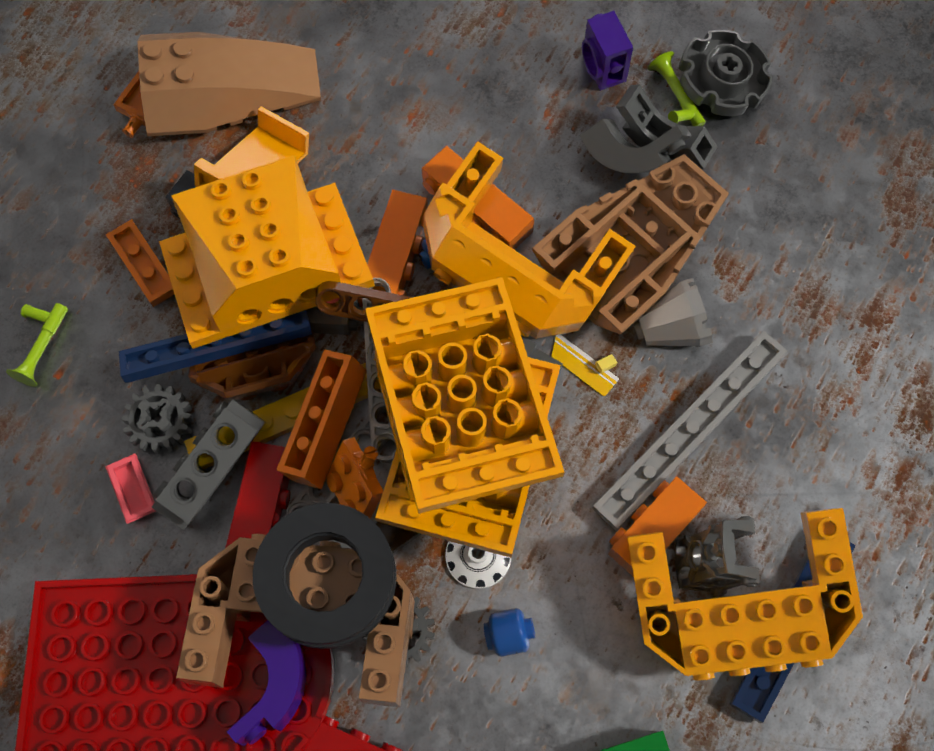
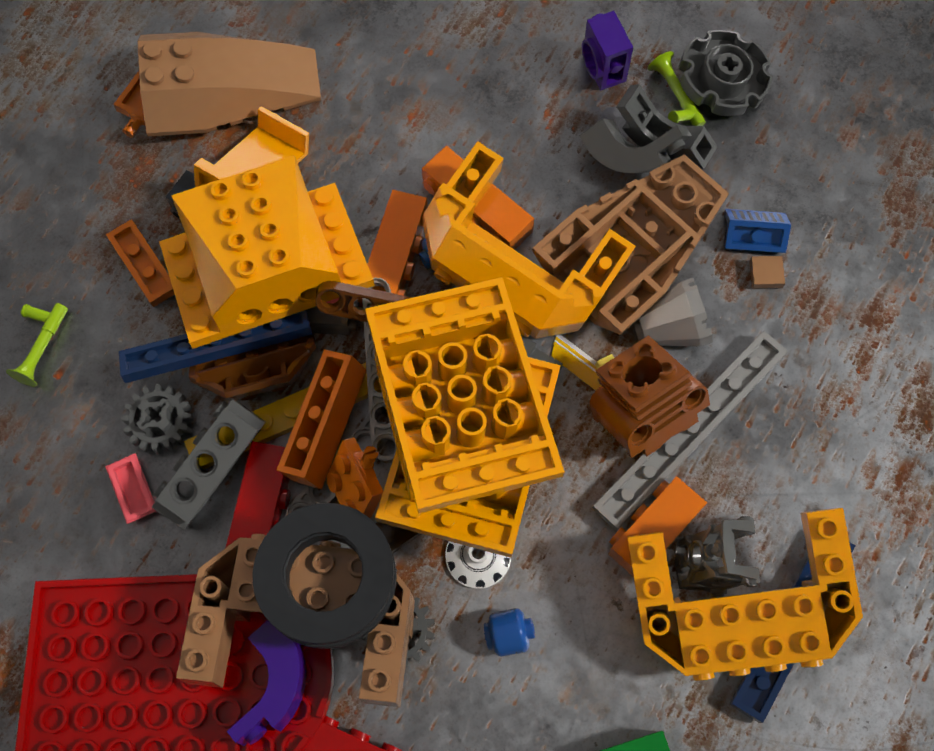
(646, 397): none -> dark orange piece
(756, 230): none -> blue panel
(767, 272): none -> medium nougat tile

